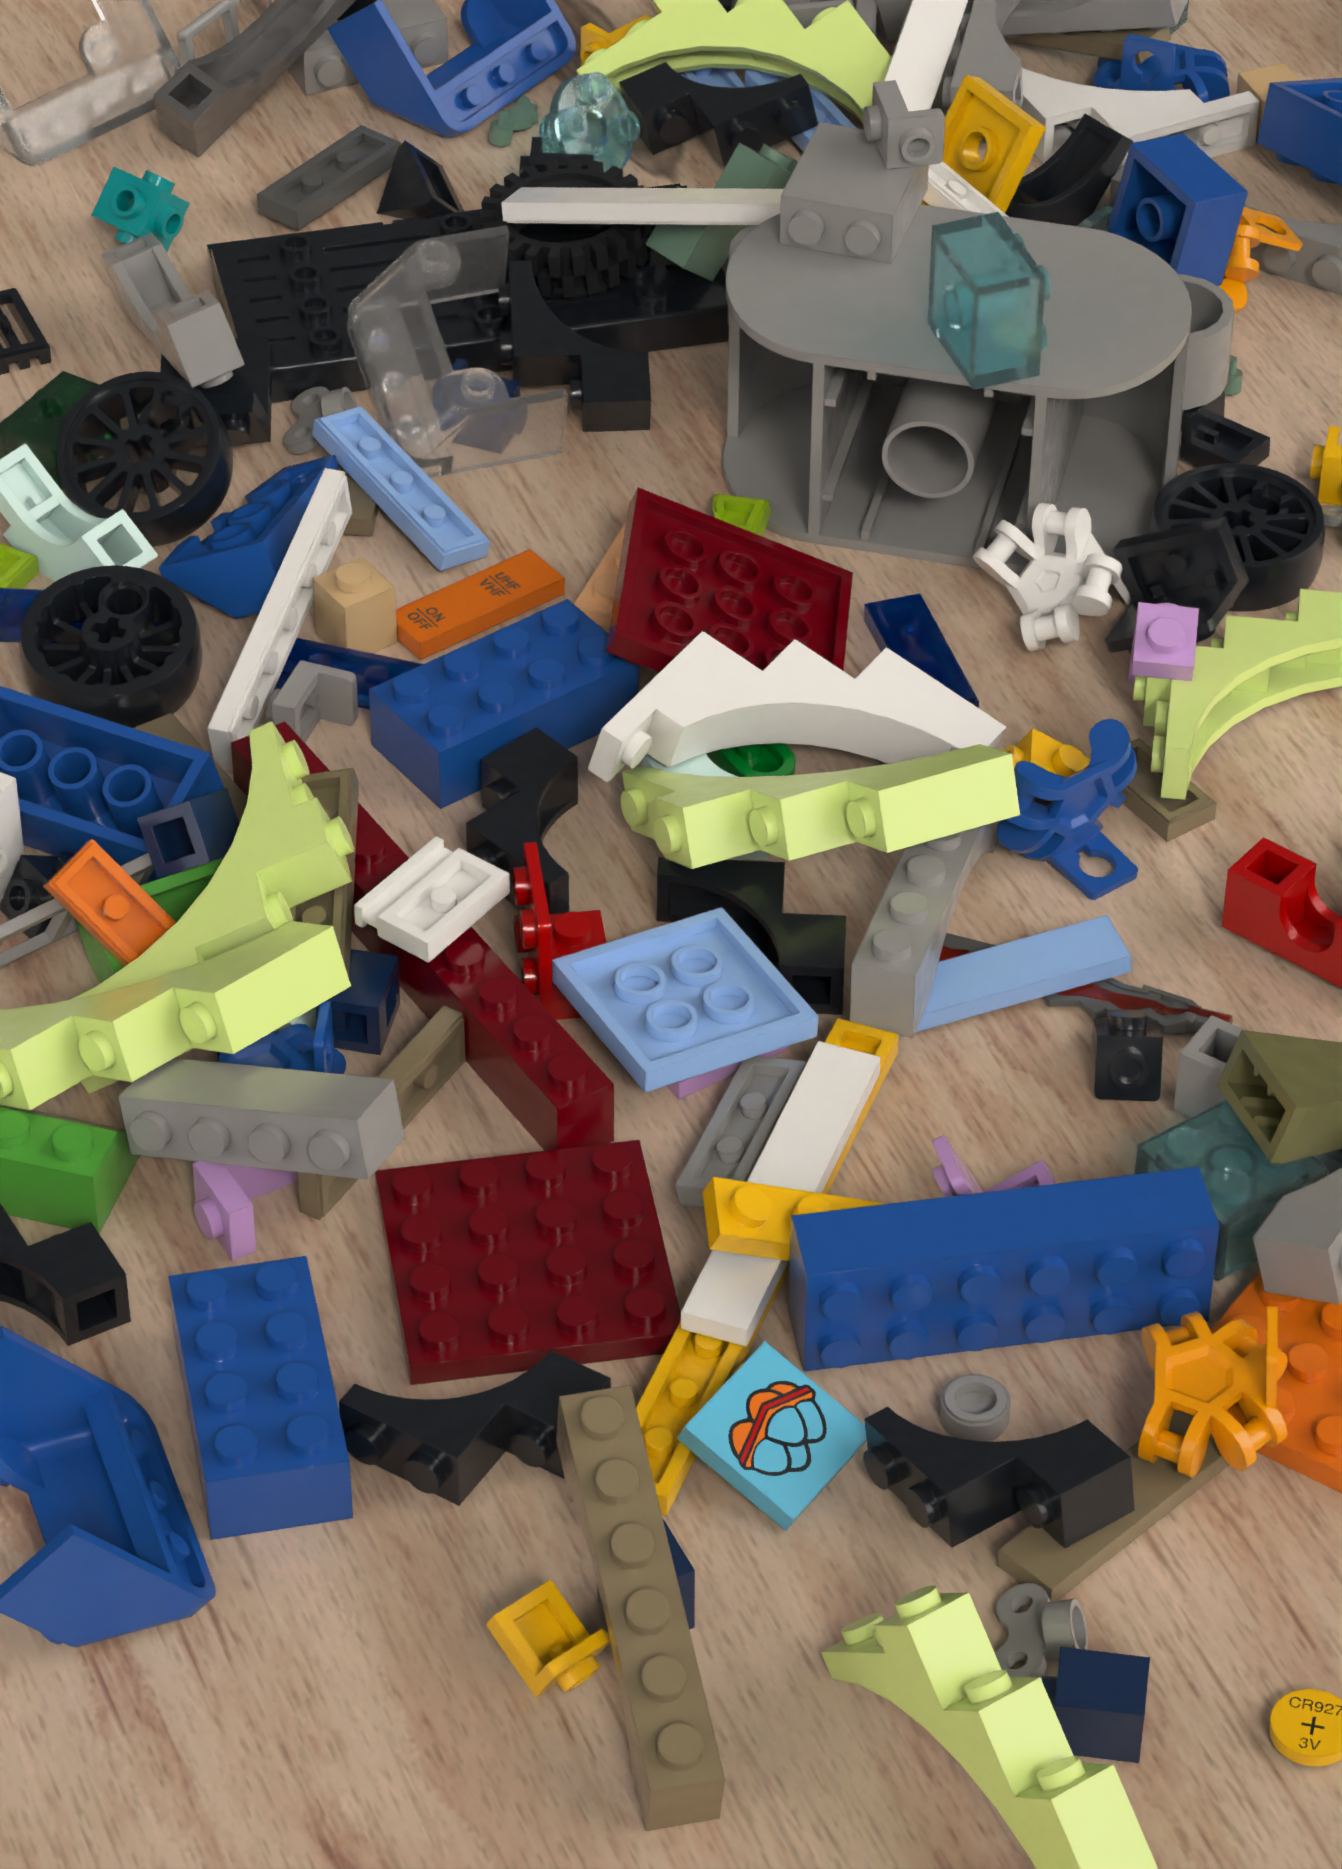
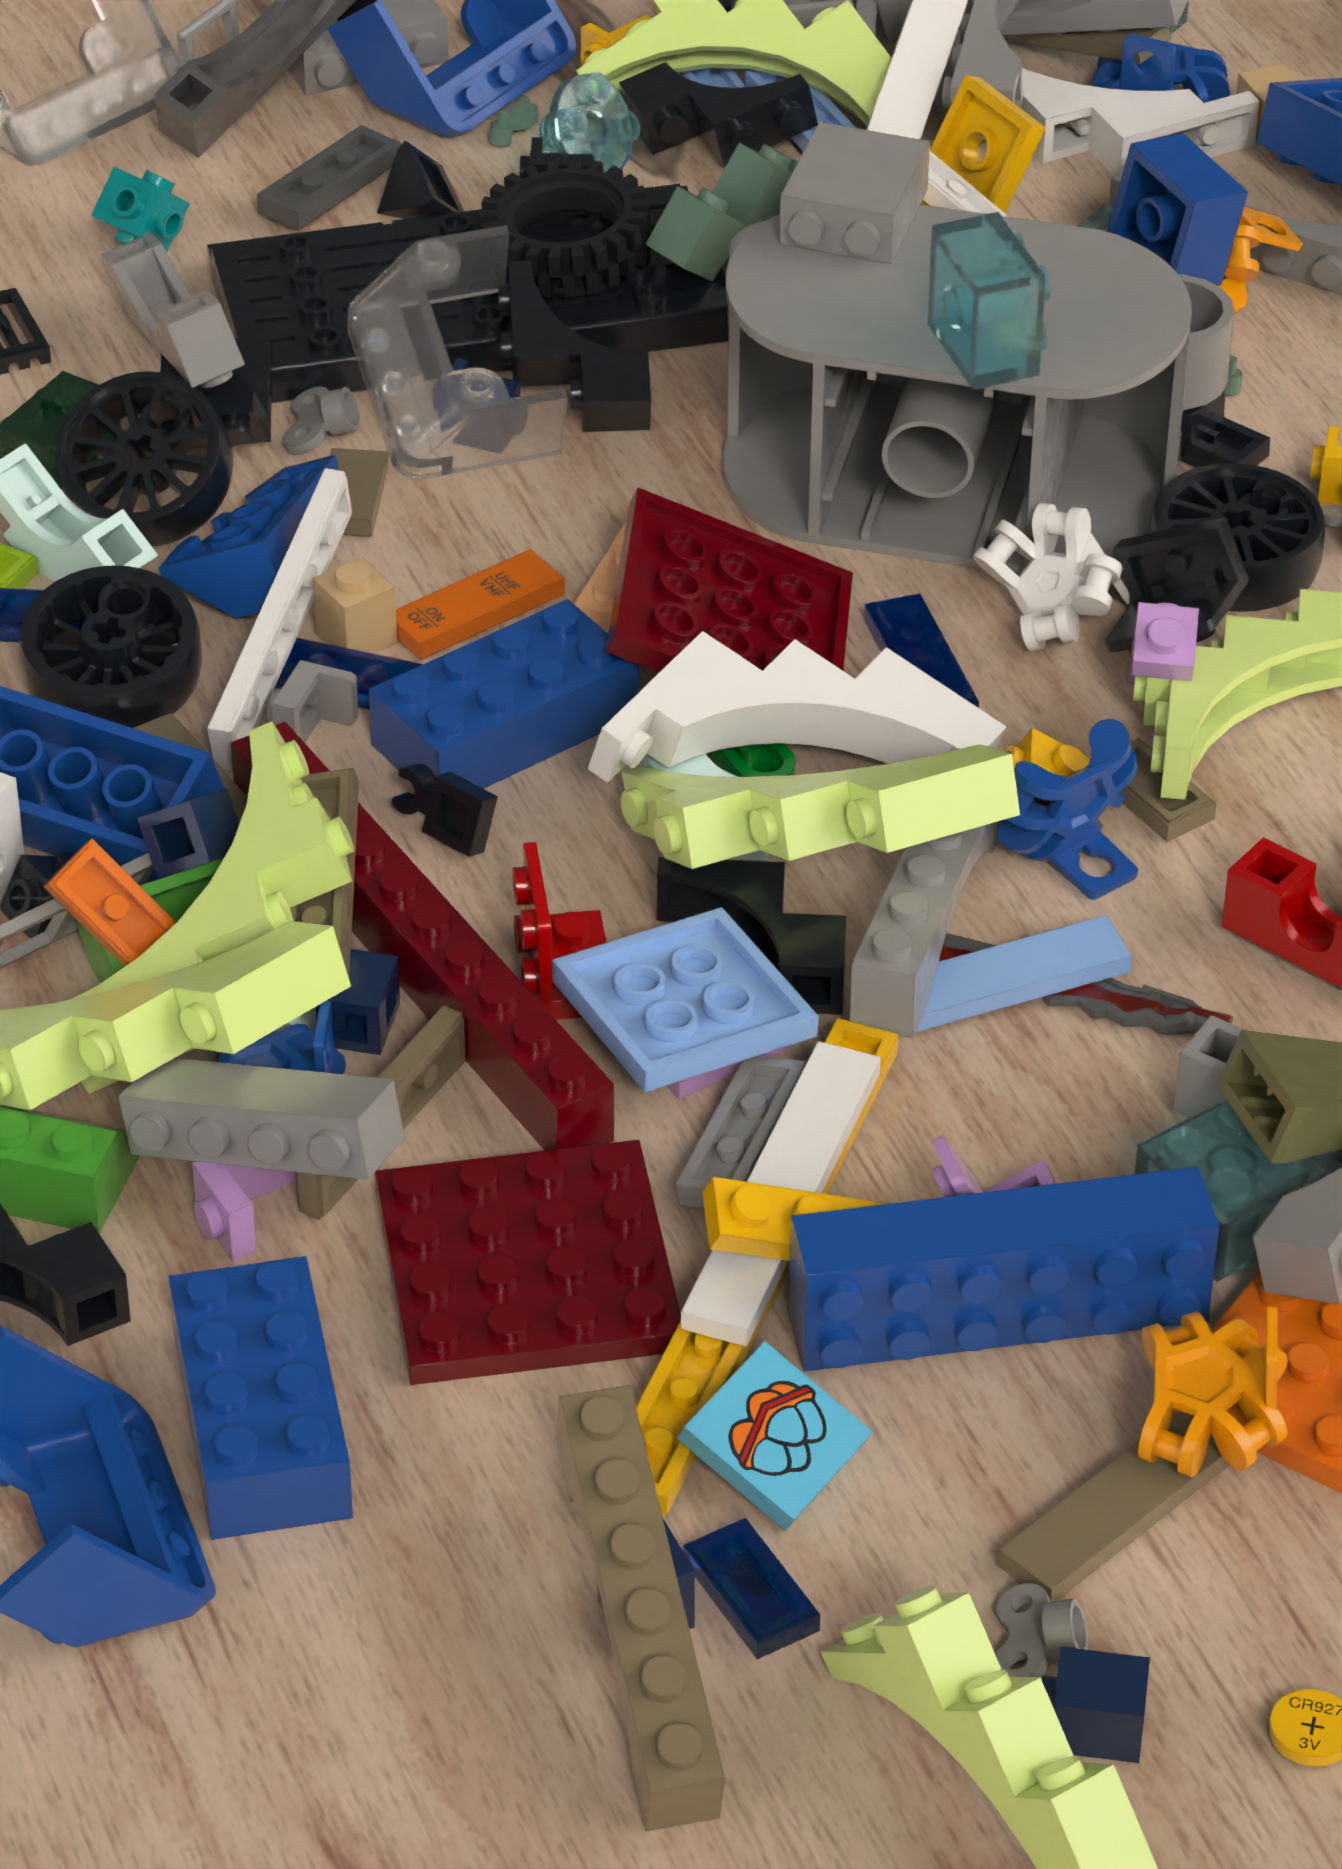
(401, 488): light blue tile -> none
(432, 899): white plate -> none
(454, 808): none -> black plate
(456, 1441): black arch -> none
(524, 794): black arch -> none
(547, 1641): yellow bracket -> none
(642, 206): white tile -> none
(742, 512): lime tile -> none
(752, 1588): none -> clear blue tile
(903, 135): light grey bracket -> none
(961, 1487): black arch -> none
(974, 1408): light grey tile -> none
(1074, 178): black arch -> none
(1127, 1056): black bracket -> none

